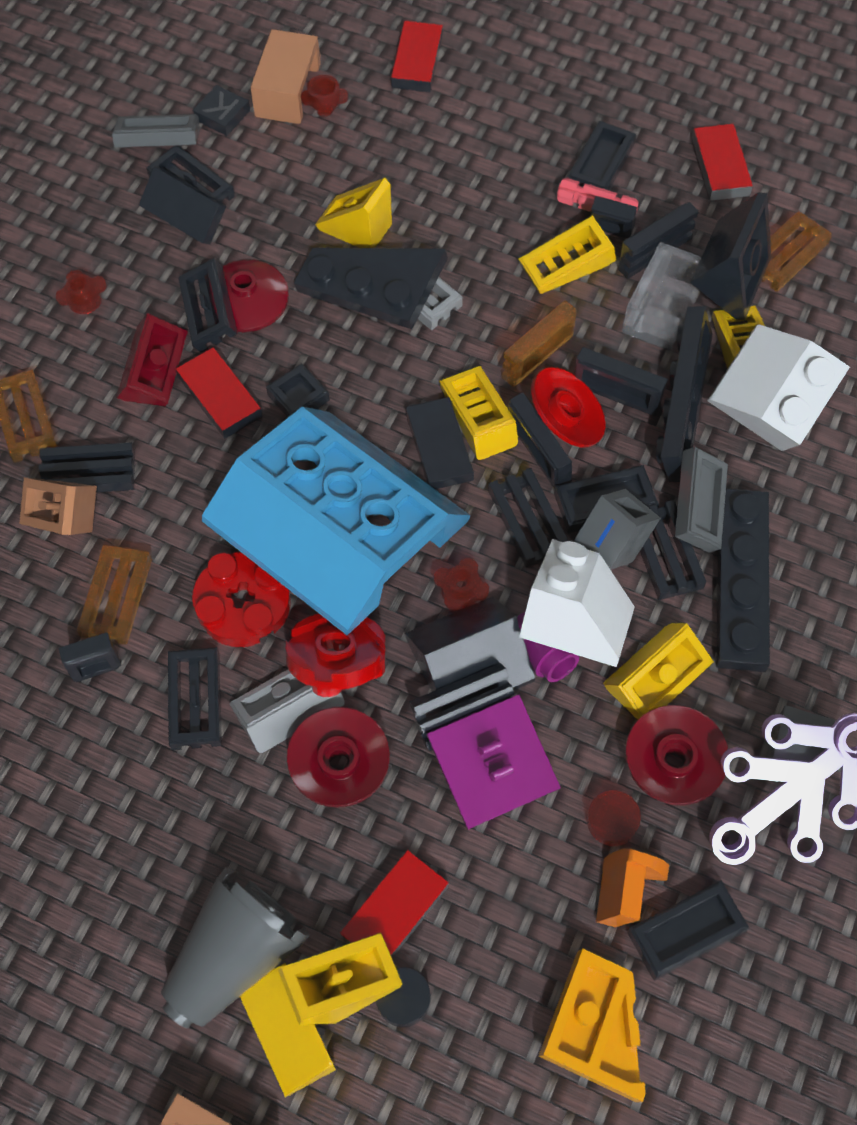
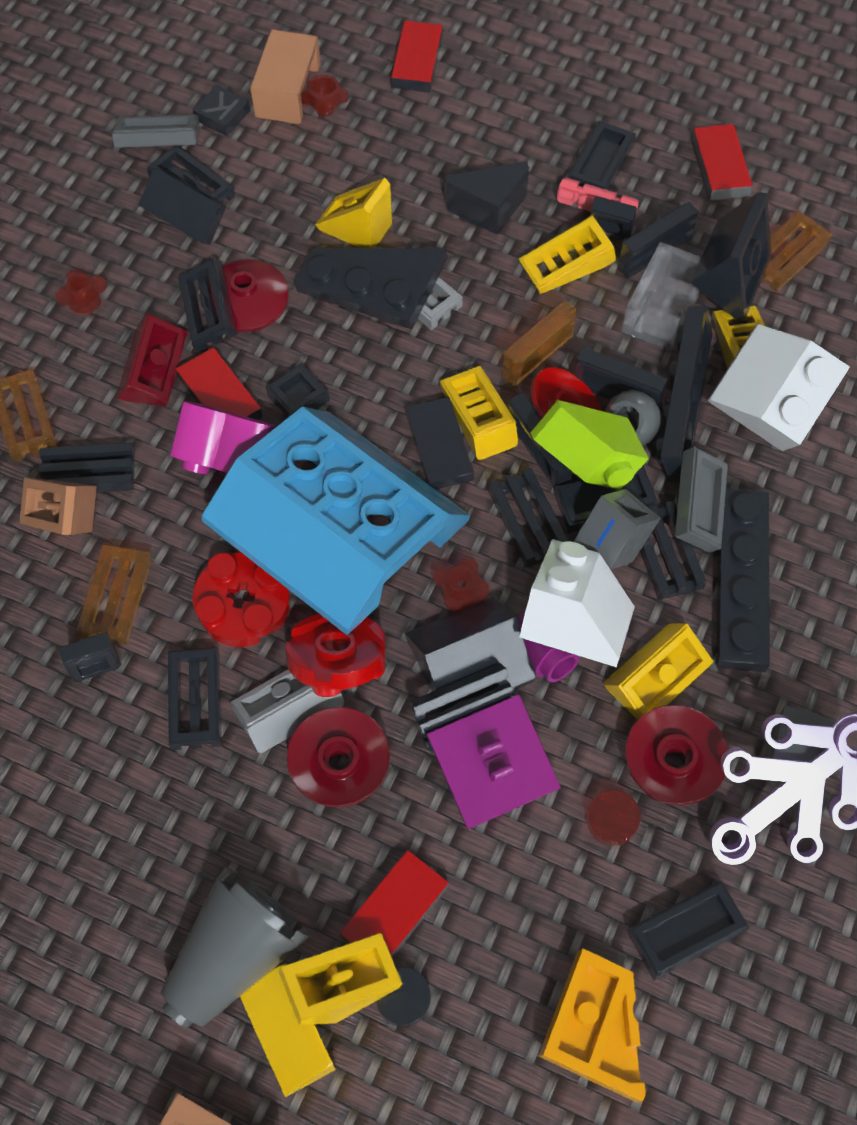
(214, 437): none -> dark pink brick
(487, 195): none -> black slope
(591, 443): none -> lime slope
(624, 885): orange tile -> none
(640, 411): none -> dark grey piece

